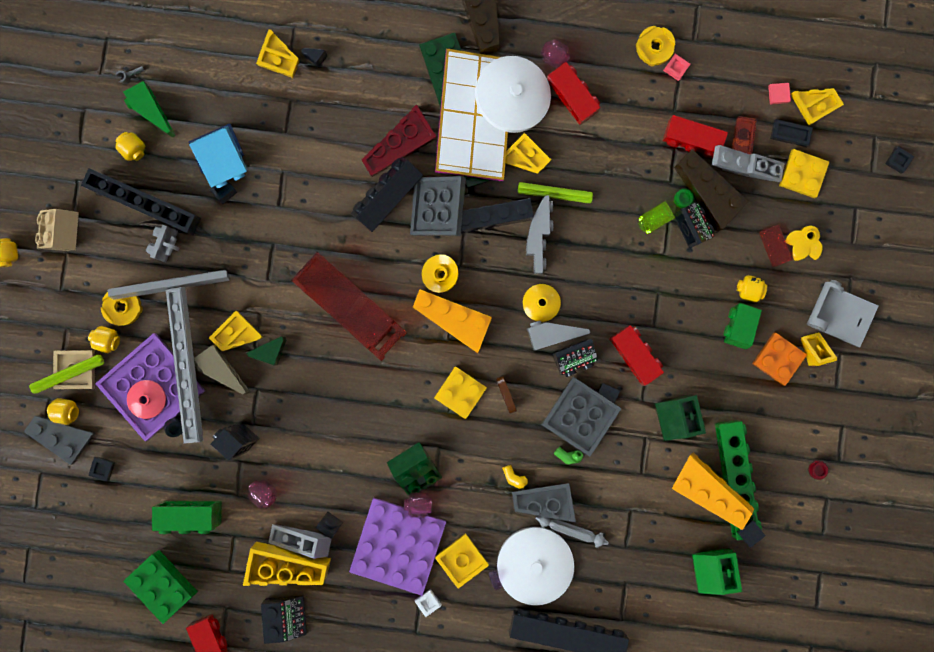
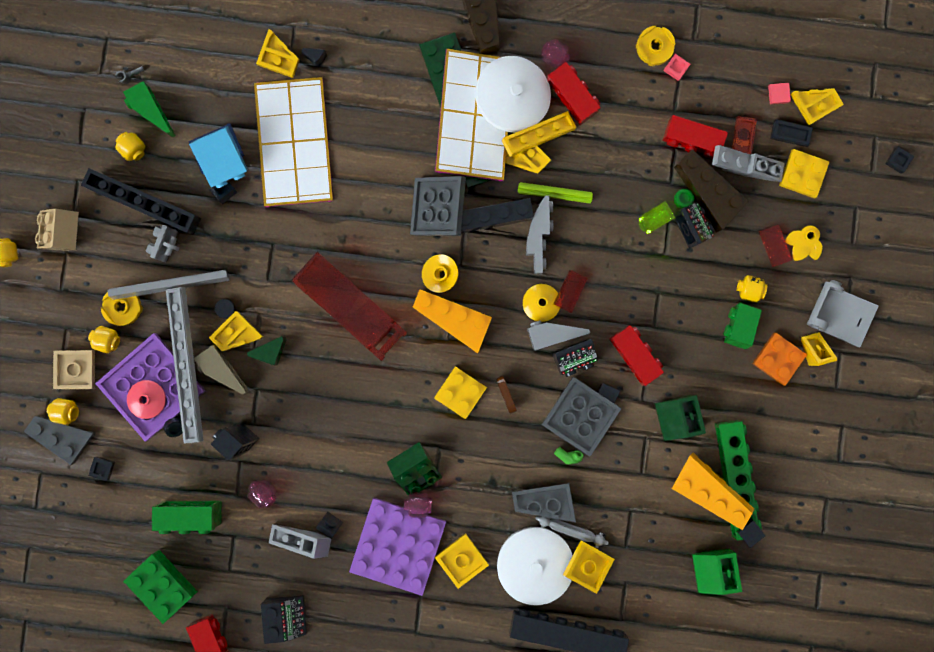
(66, 374): lime axle -> none
(224, 308): none -> black tile
(281, 566): yellow wedge -> none
(293, 142): none -> white piece
(386, 193): black brick -> none
(405, 138): dark red wing -> none
(428, 603): white tile -> none
(495, 580): clear purple tile -> none
(514, 480): yellow arm -> none
(538, 134): none -> yellow tile
(570, 291): none -> clear red tile
(588, 567): none -> yellow plate
(818, 470): dark red plate -> none

